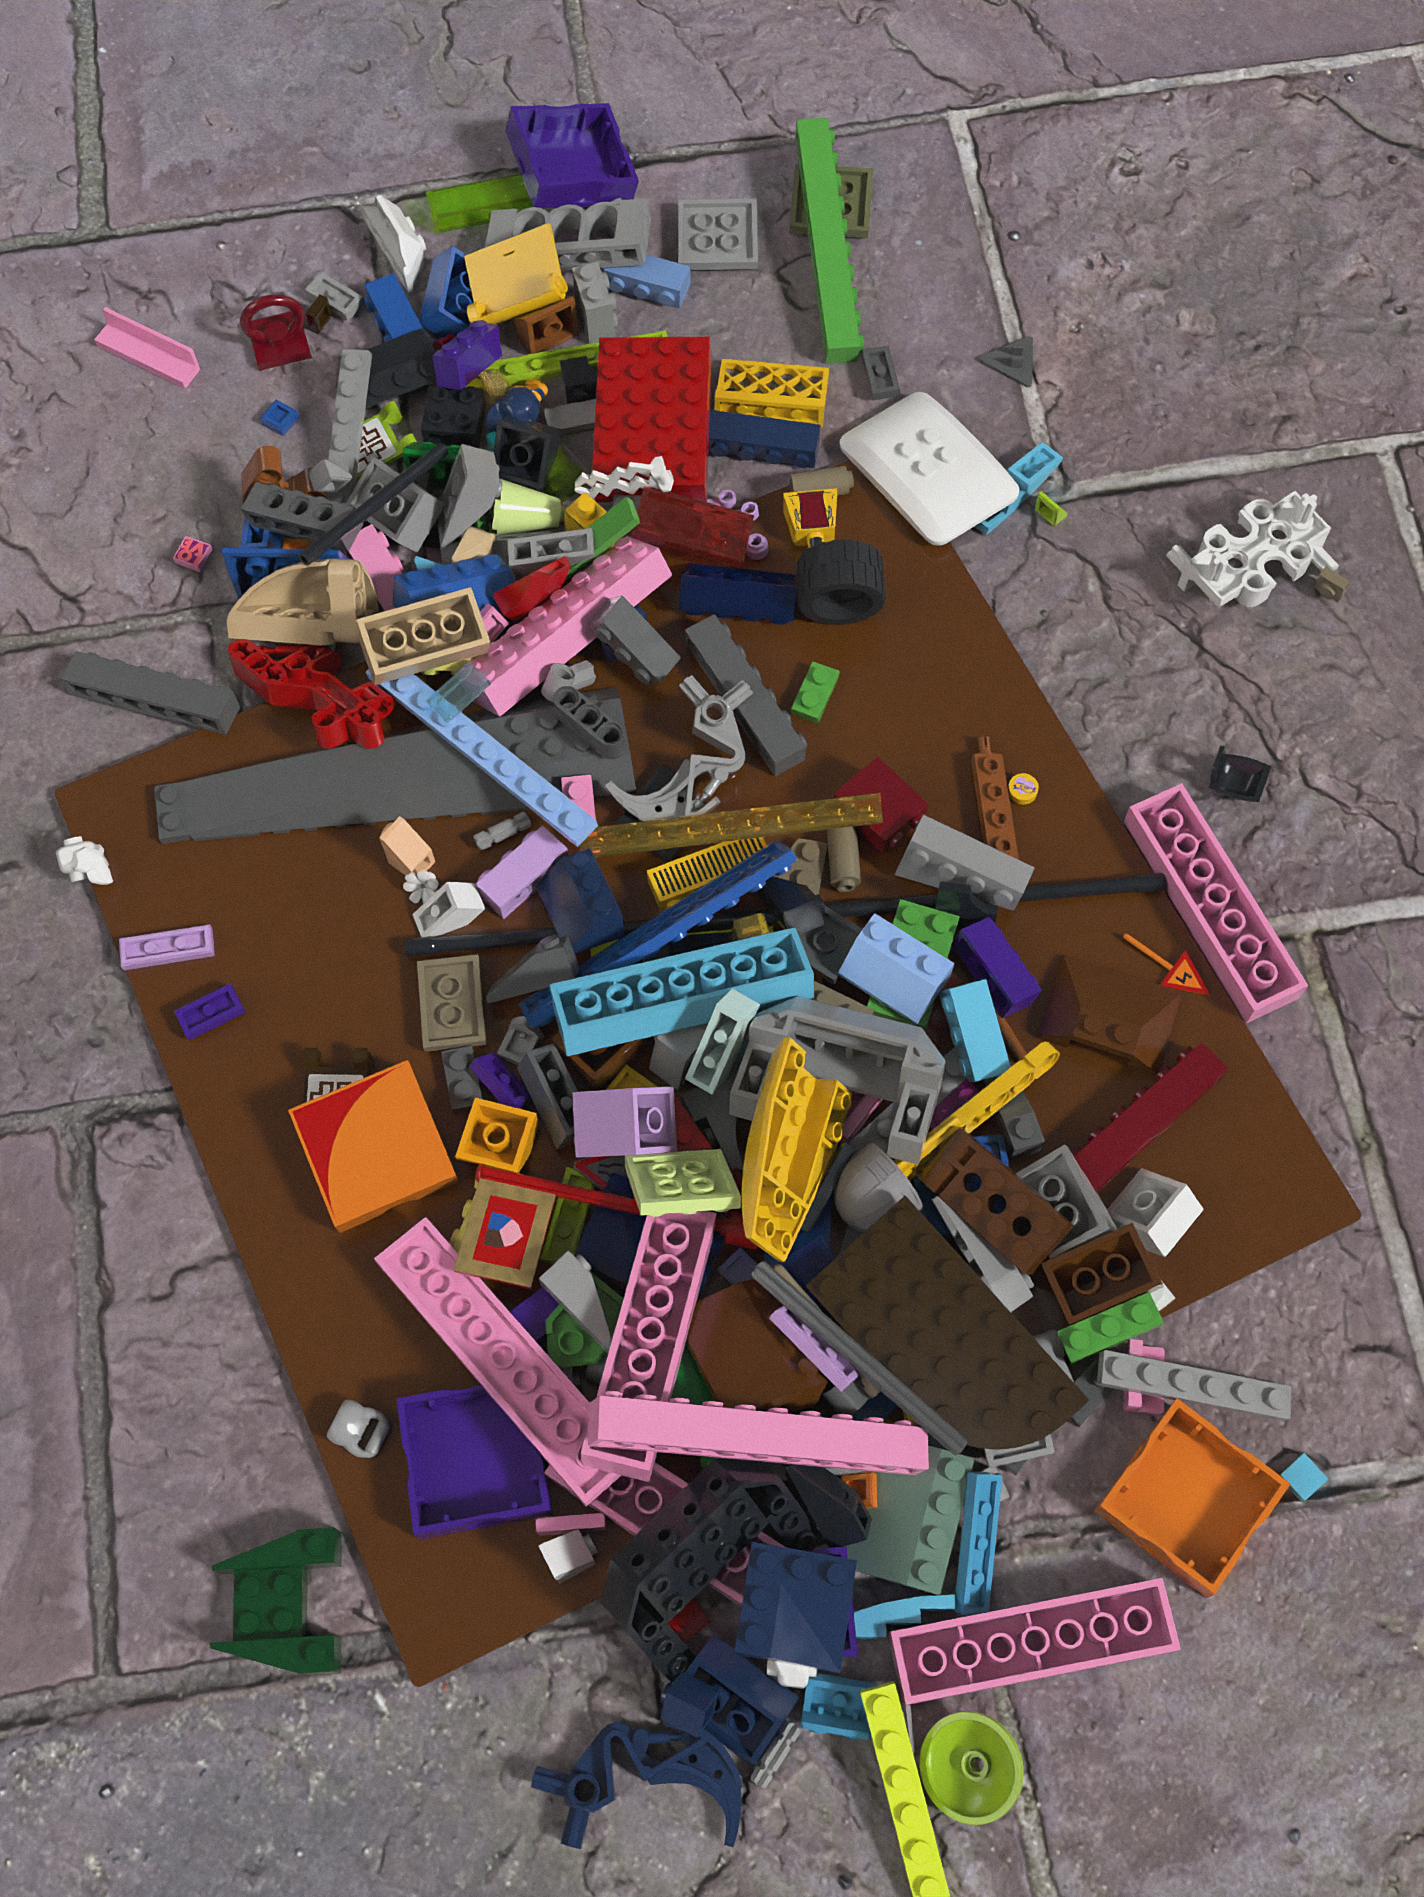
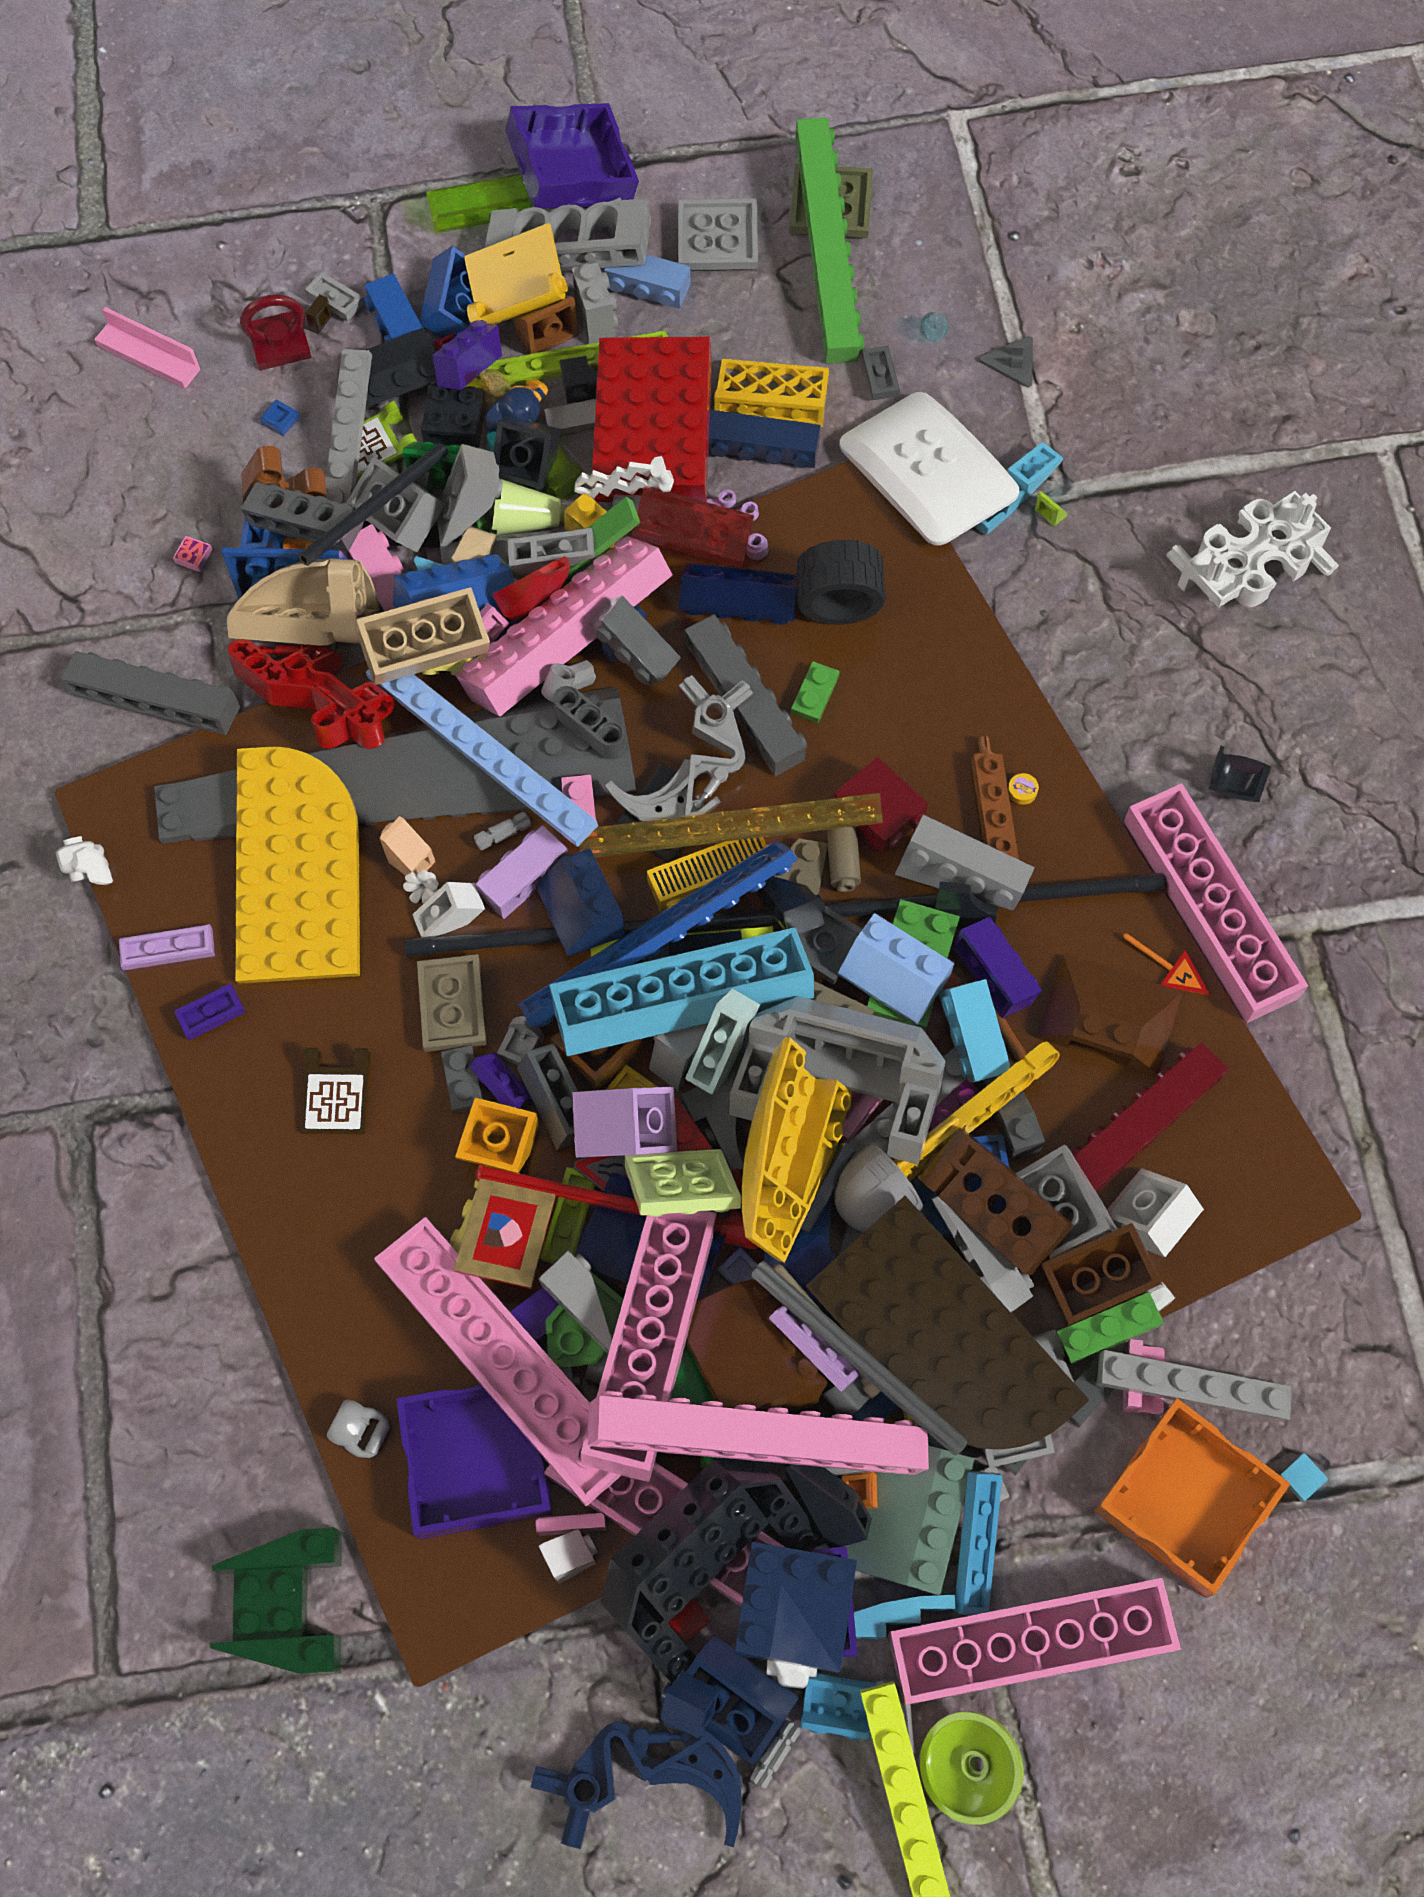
(295, 869): none -> yellow plate
(328, 477): light grey slope -> none
(373, 1146): orange tile -> none
(396, 238): white wedge -> none
(458, 692): clear light blue tile -> none
(543, 965): dark grey slope -> none
(749, 927): clear yellow slope -> none
(811, 516): torso -> none
(822, 479): dark tan brick -> none
(933, 326): none -> clear light blue tile
(1331, 584): dark tan plate -> none

